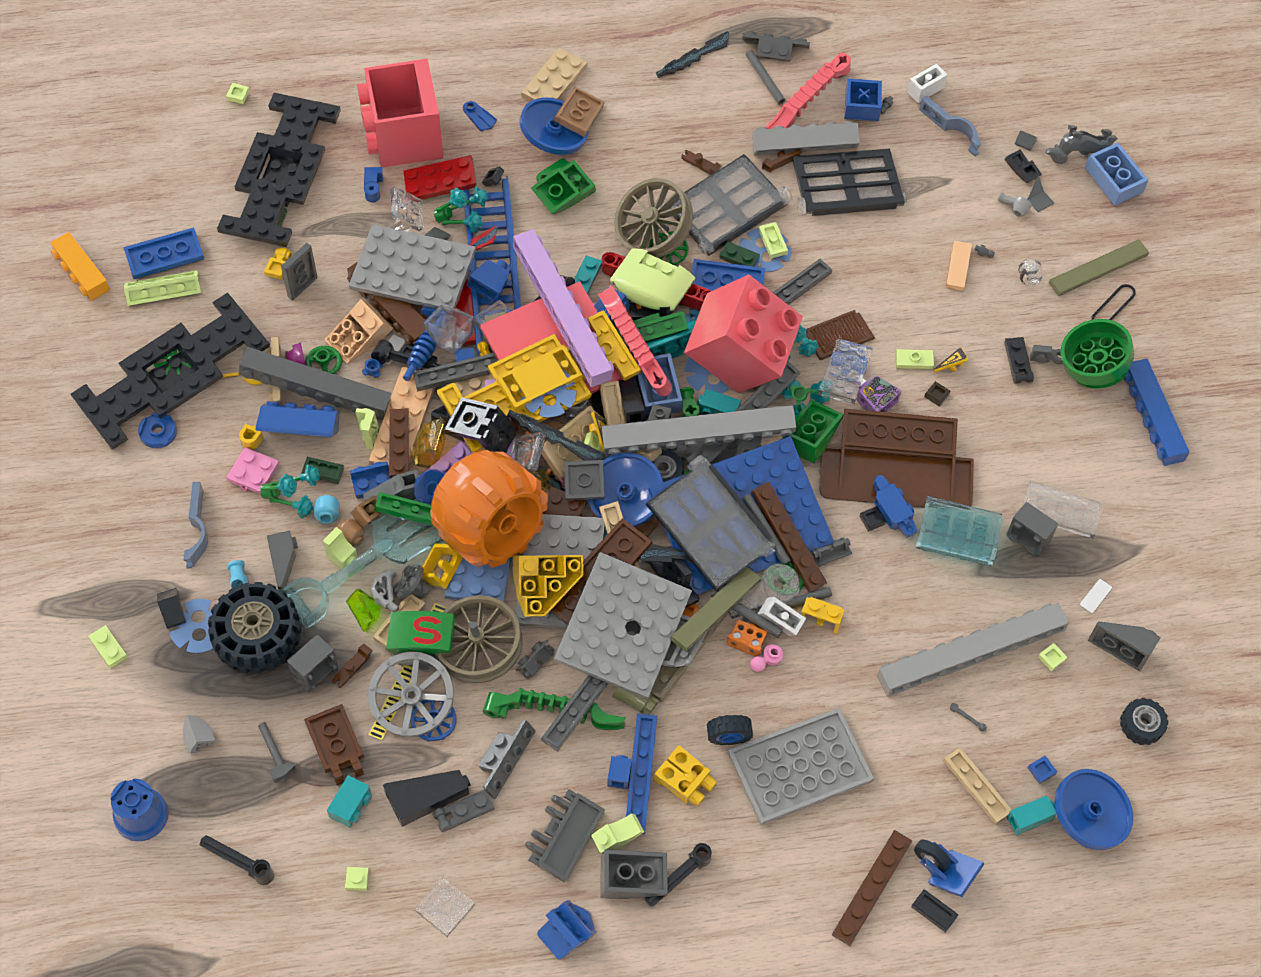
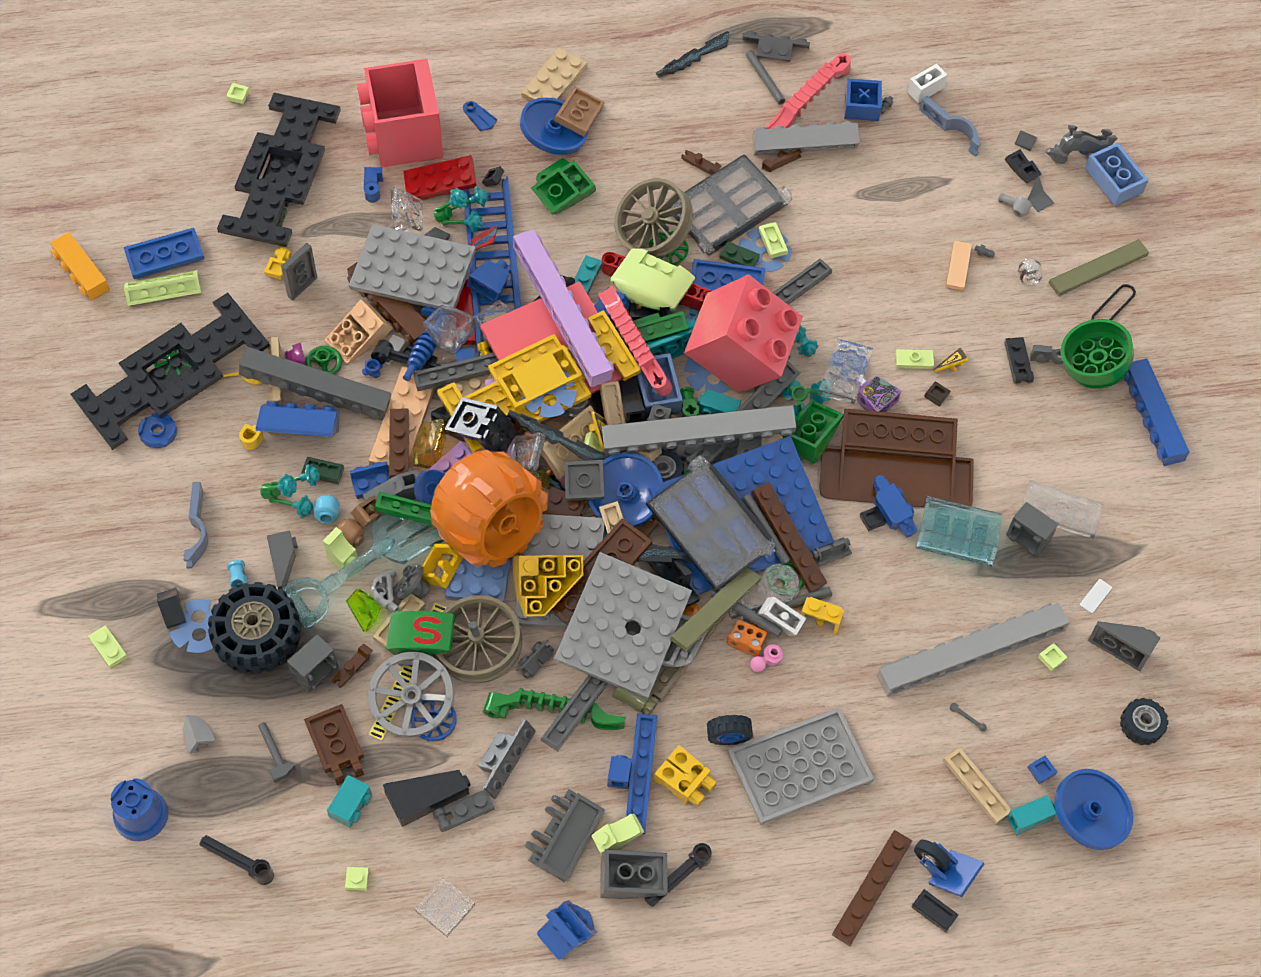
(252, 470): bright pink plate -> none
(368, 425): yellowish green bracket -> none
(845, 327): reddish brown window -> none
(847, 182): black door -> none

